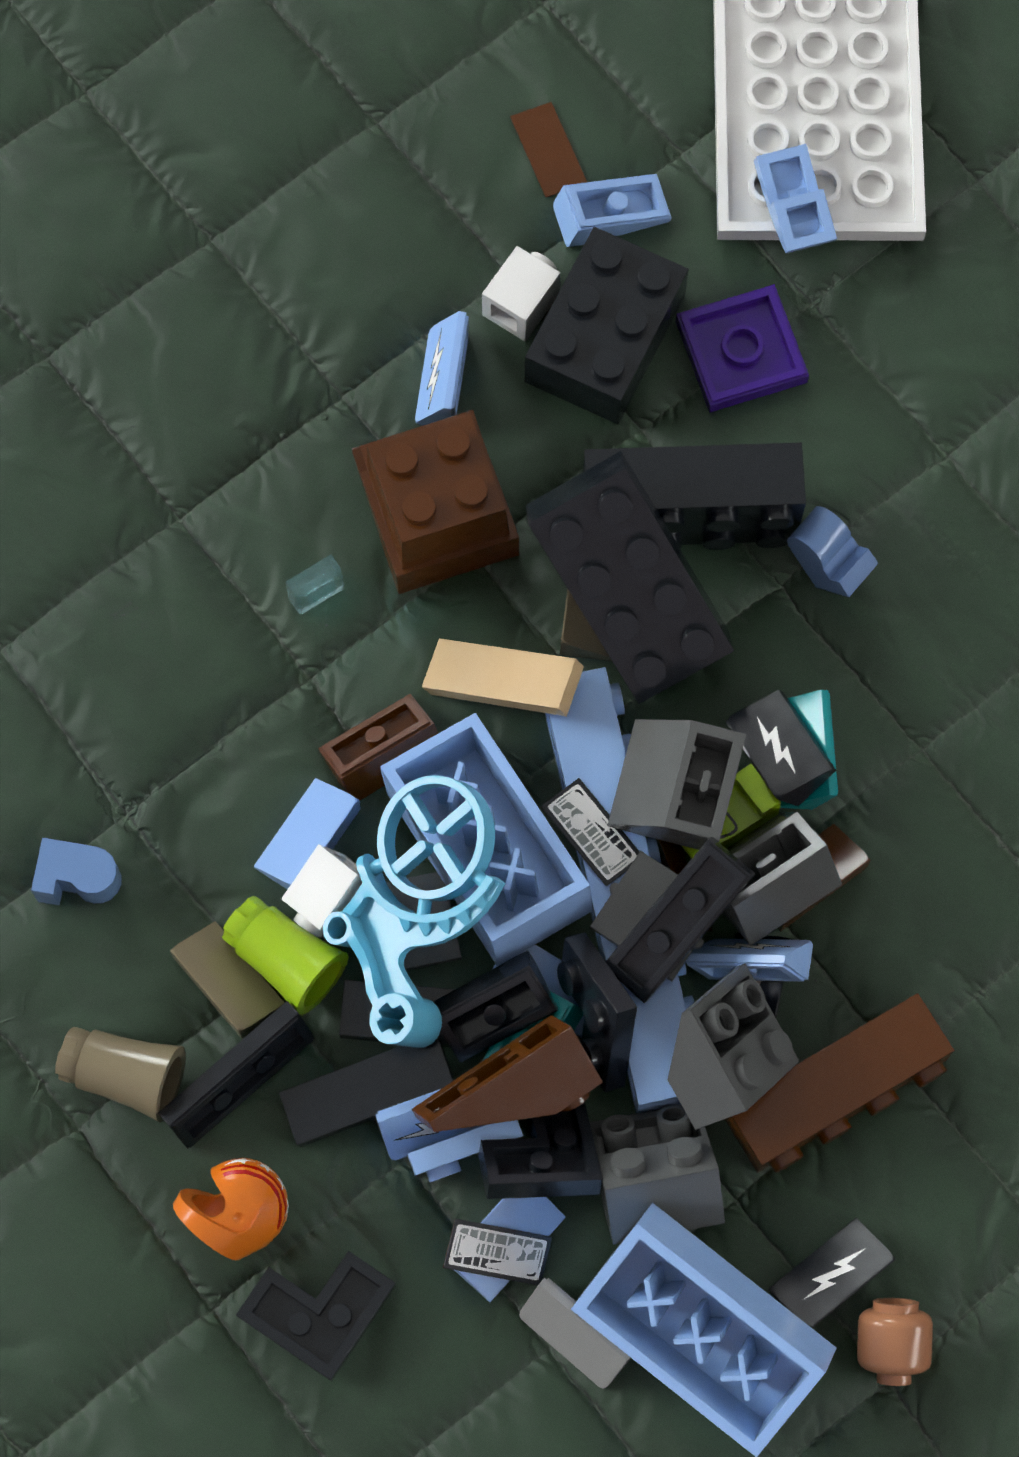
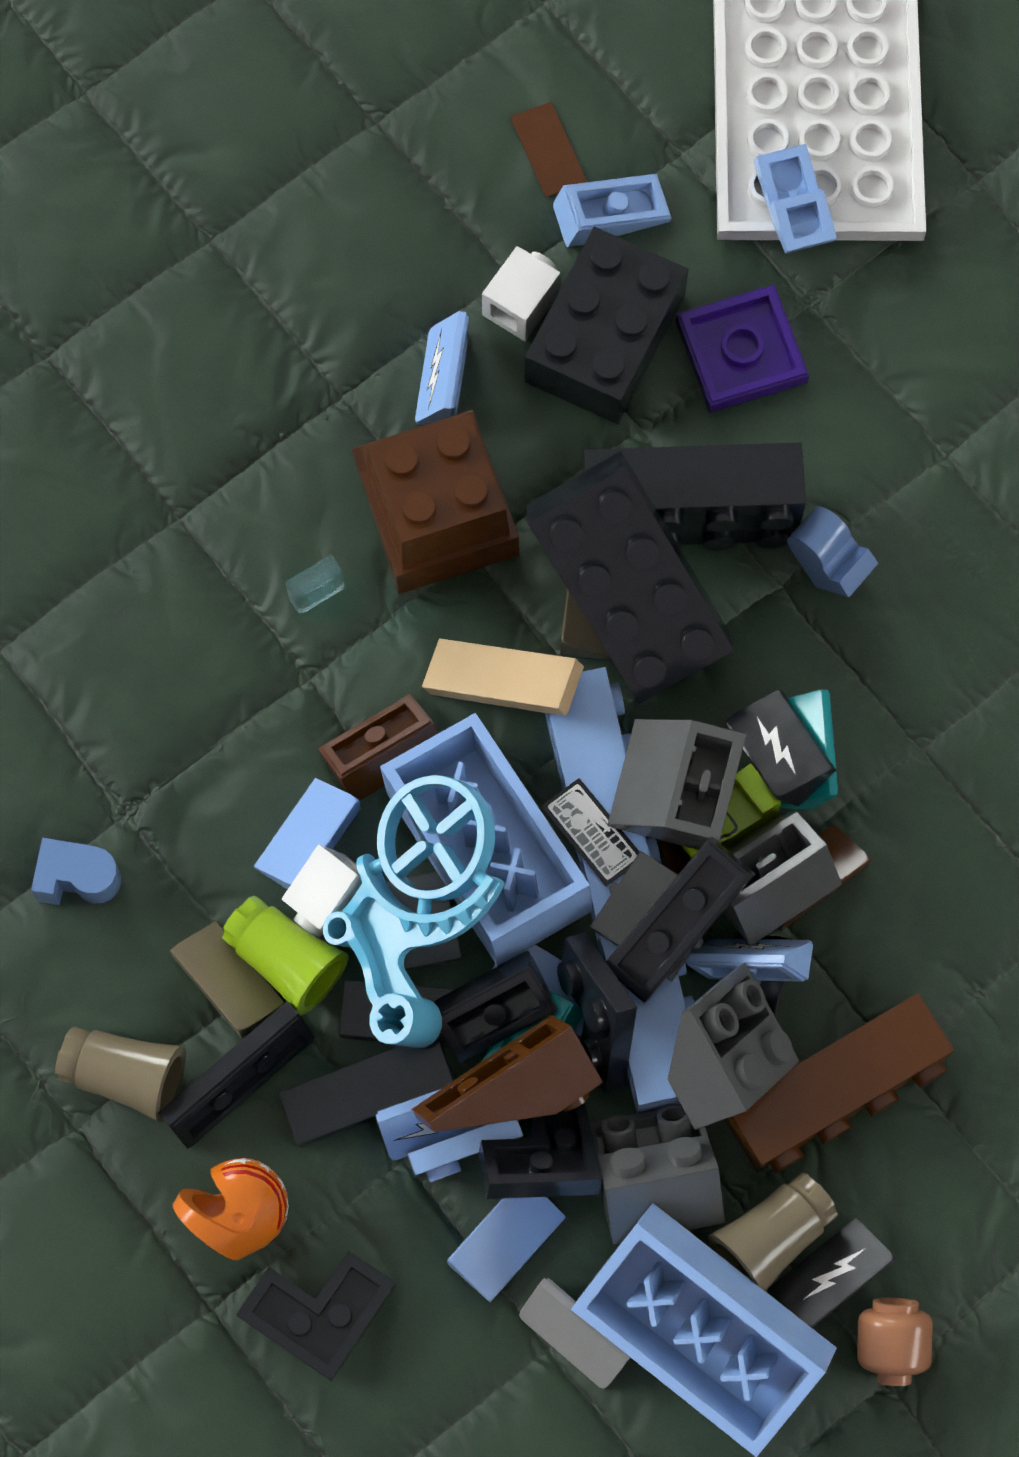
(497, 1252): sticker -> none
(775, 1230): none -> dark tan plant

